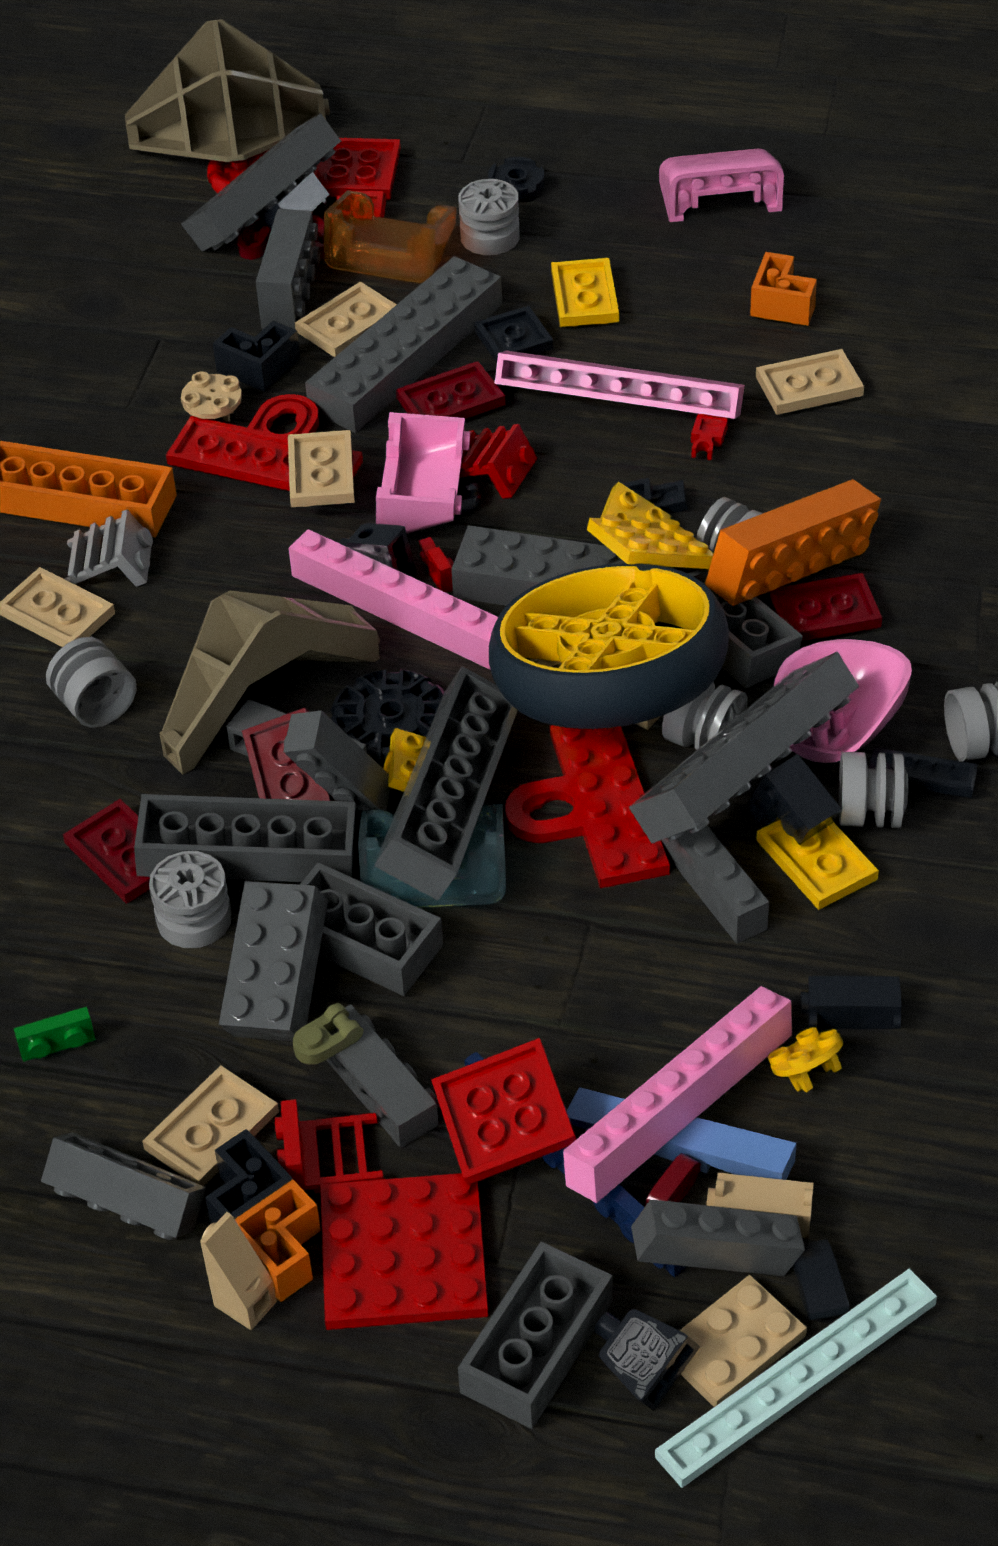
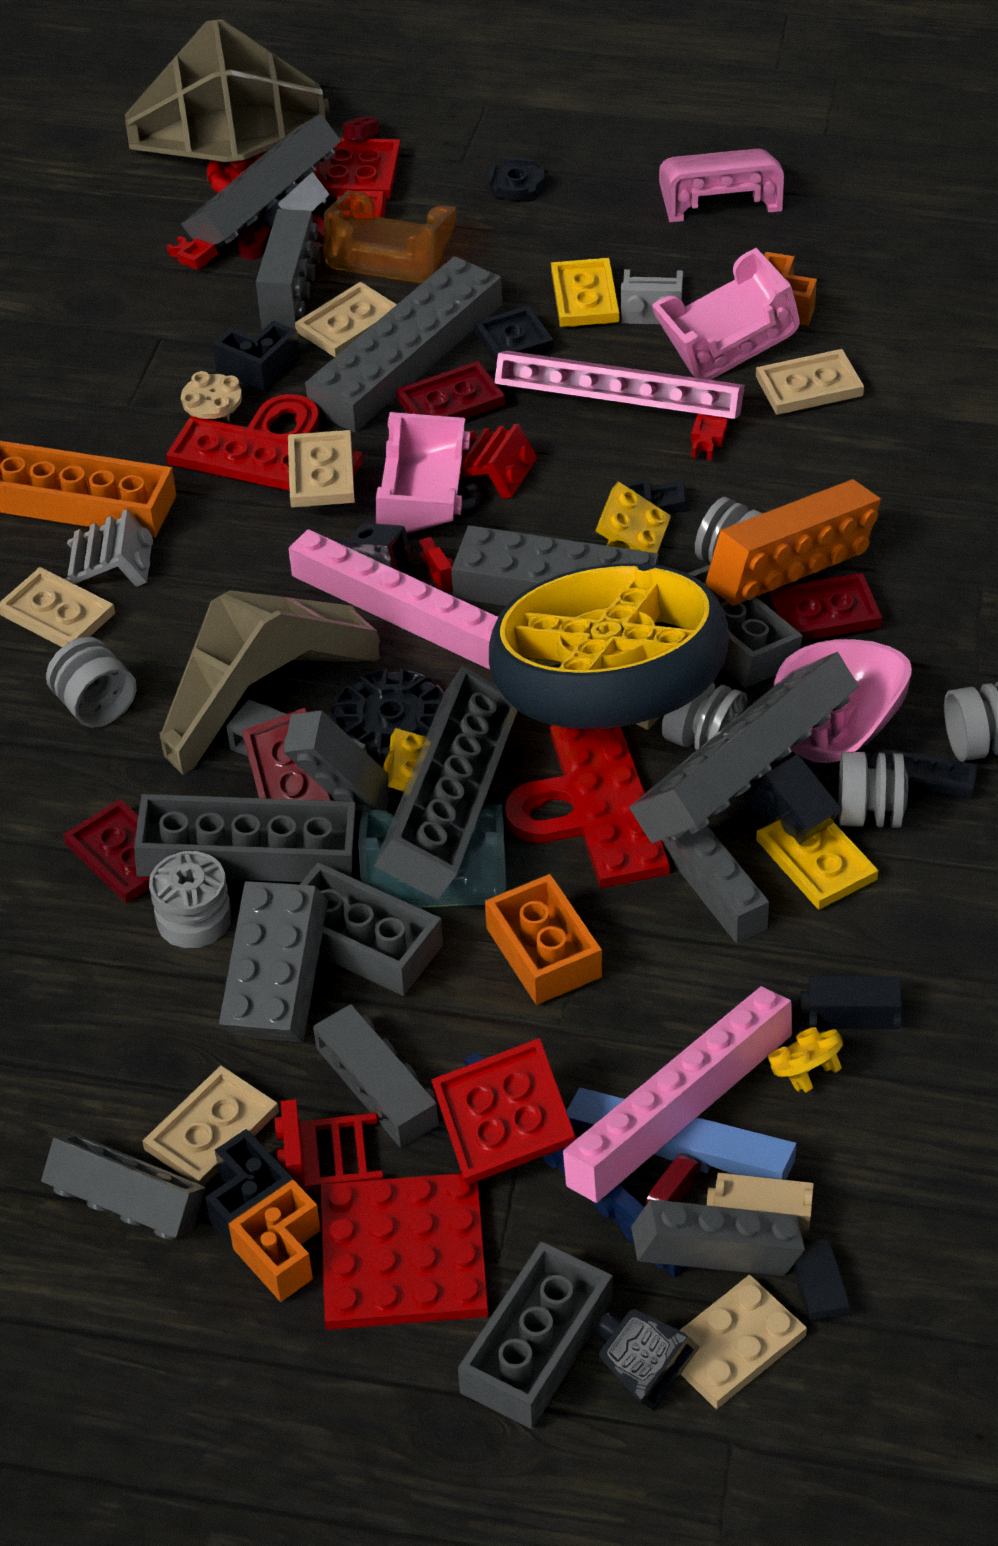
(54, 1034): green plate -> none
(193, 253): none -> red plate
(236, 1274): tan slope -> none
(314, 1042): olive plate -> none
(361, 128): none -> dark red beam
(489, 216): light grey wheel -> none
(543, 939): none -> orange brick
(640, 294): none -> light grey plate
(651, 542): yellow plate -> none
(732, 320): none -> bright pink windscreen
(794, 1378): light aqua plate -> none

